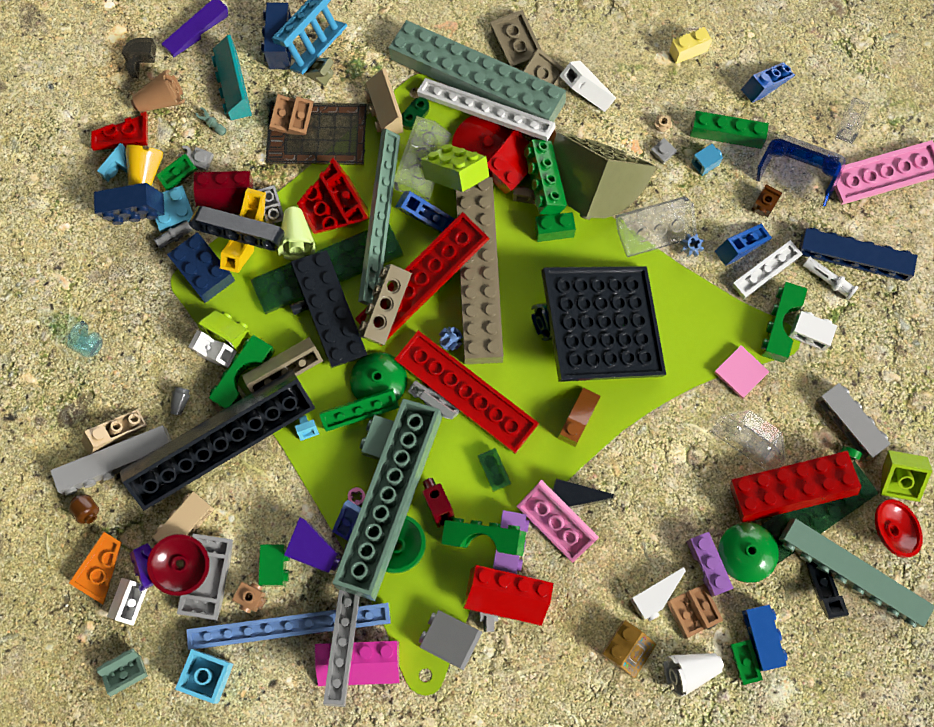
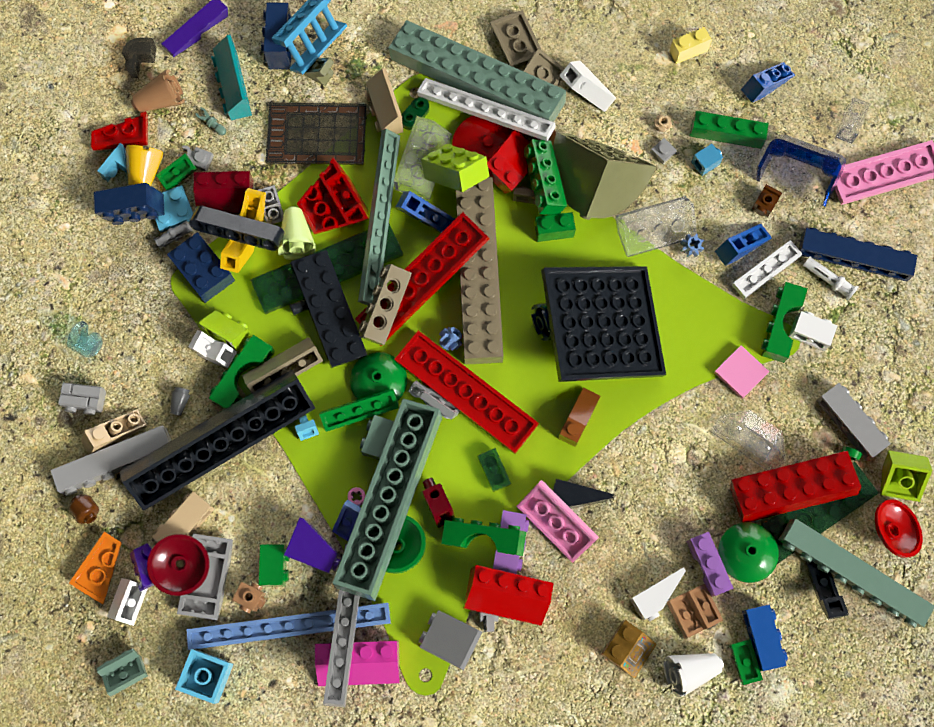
(82, 397): none -> light grey brick
(291, 115): medium nougat slope -> none

